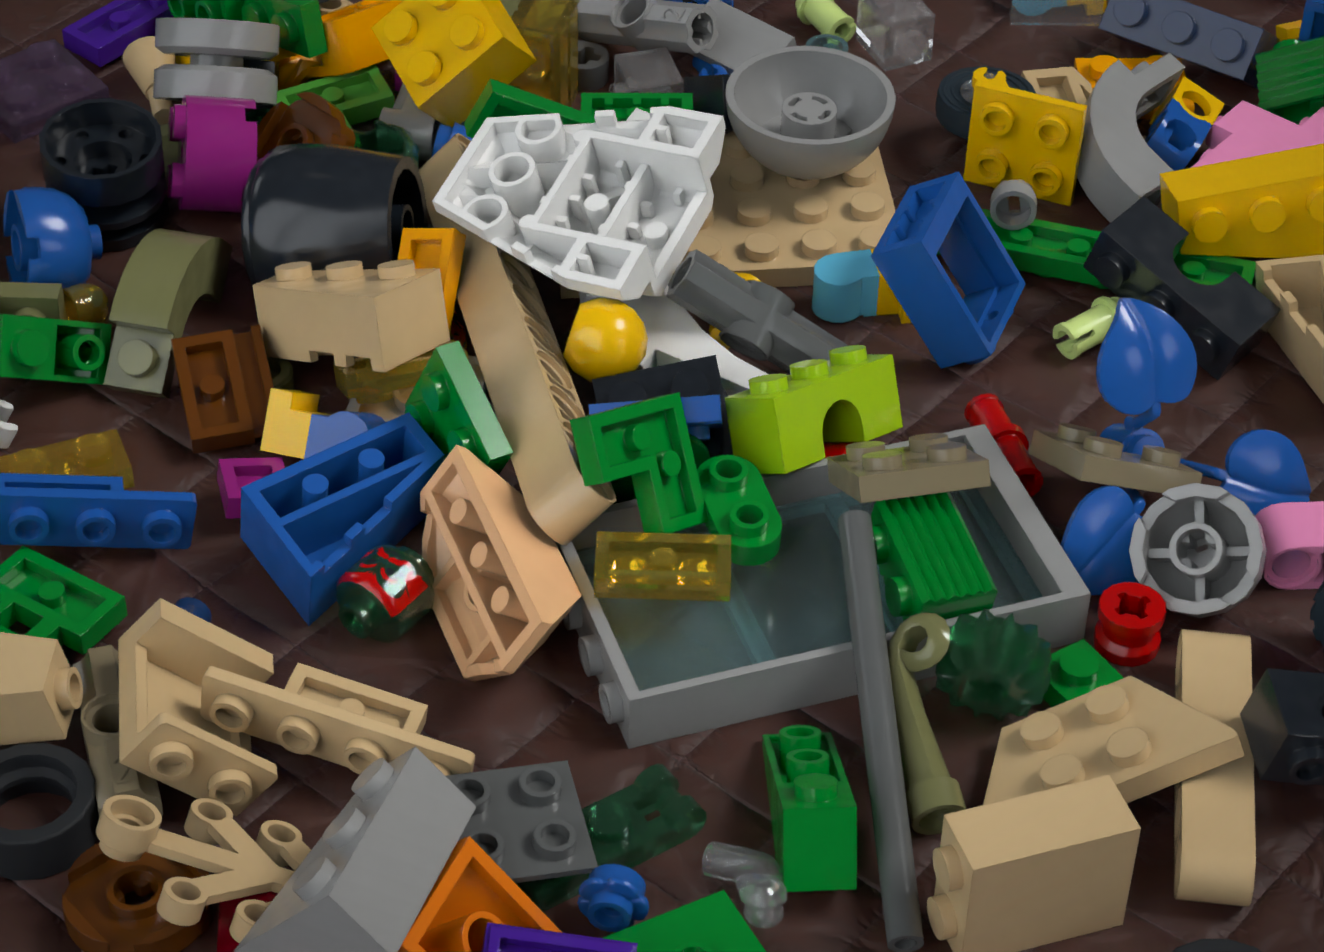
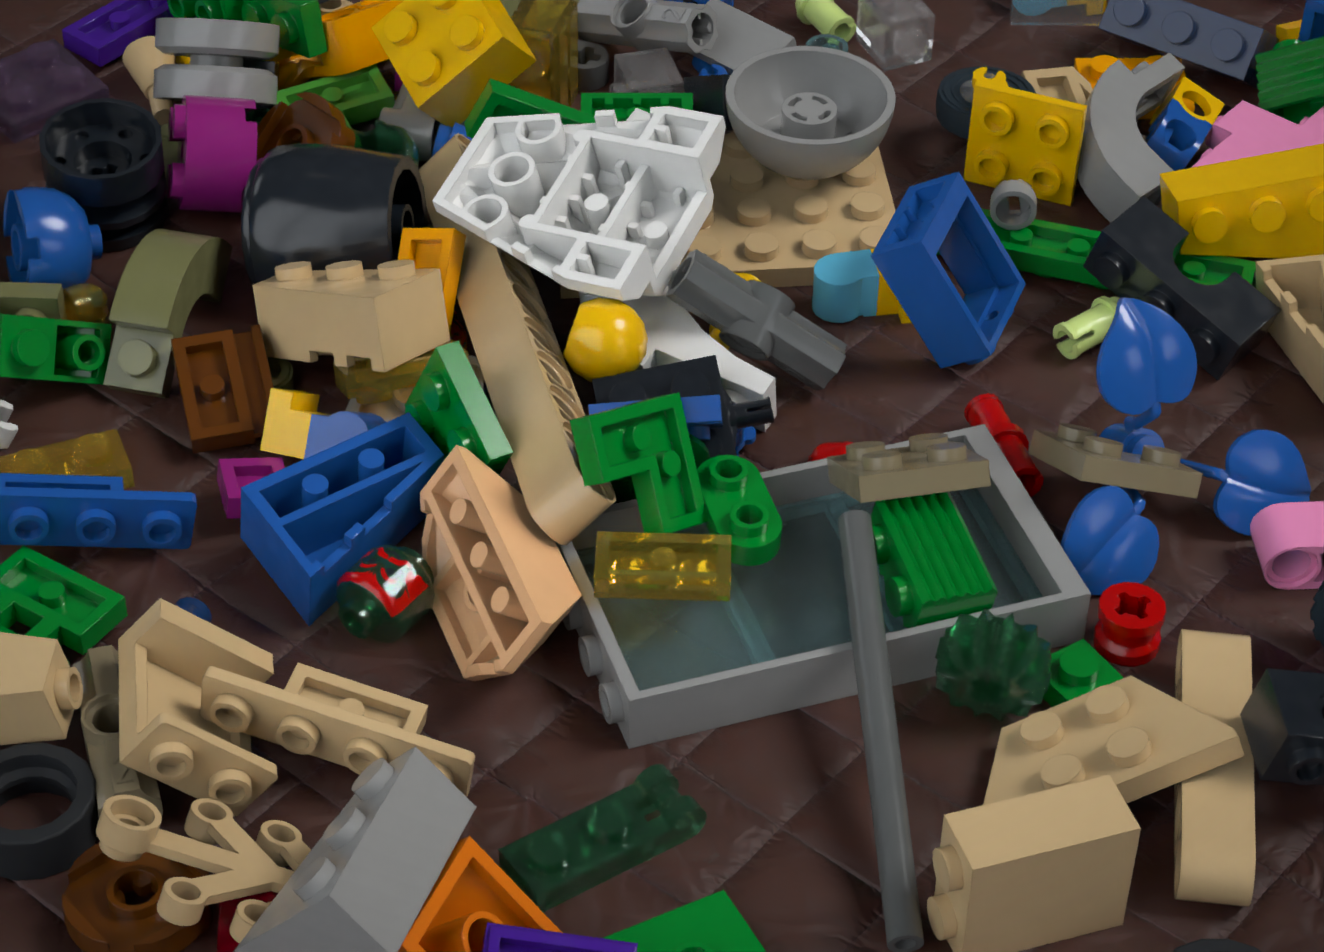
(528, 820): dark grey hinge -> none
(613, 897): blue plate -> none
(756, 879): clear arm -> none
(789, 416): lime arch -> none
(810, 810): green slope -> none
(925, 774): olive plant -> none
(1170, 544): light grey cylinder -> none

